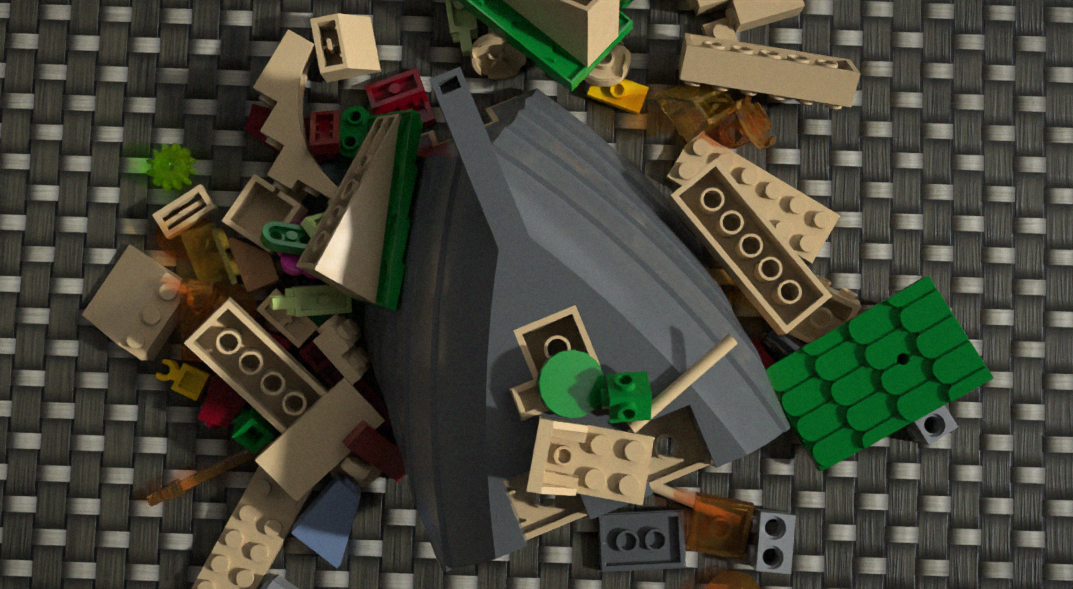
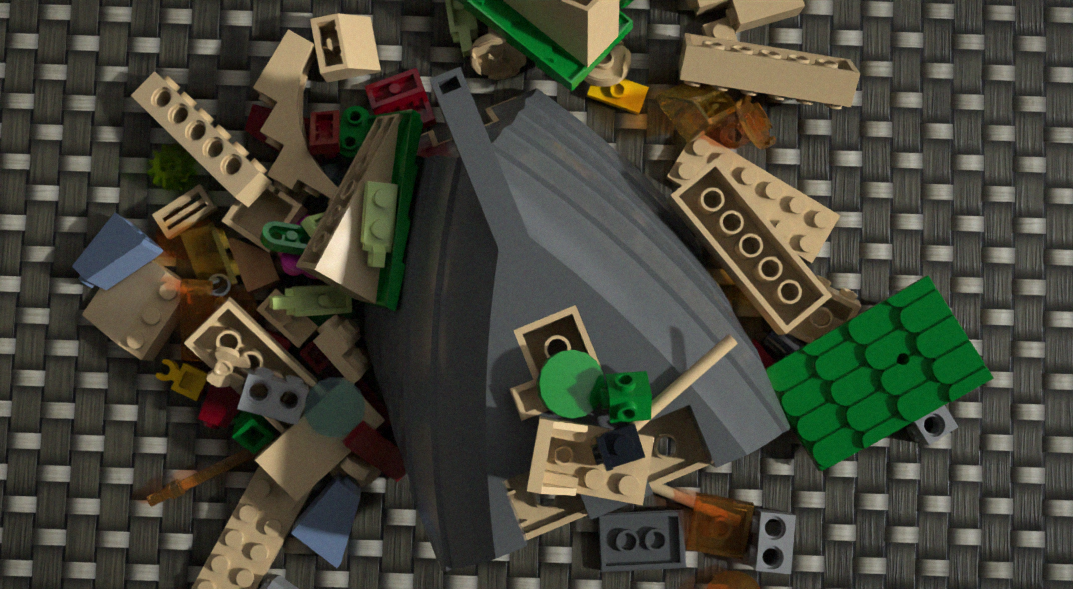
(115, 253): none -> sand blue slope
(202, 139): none -> tan brick
(223, 373): none -> tan piece
(225, 288): none -> dark grey hinge
(271, 404): none -> light grey brick
(334, 407): none -> clear light blue tile
(378, 221): none -> yellowish green hinge
(617, 447): none -> black bracket

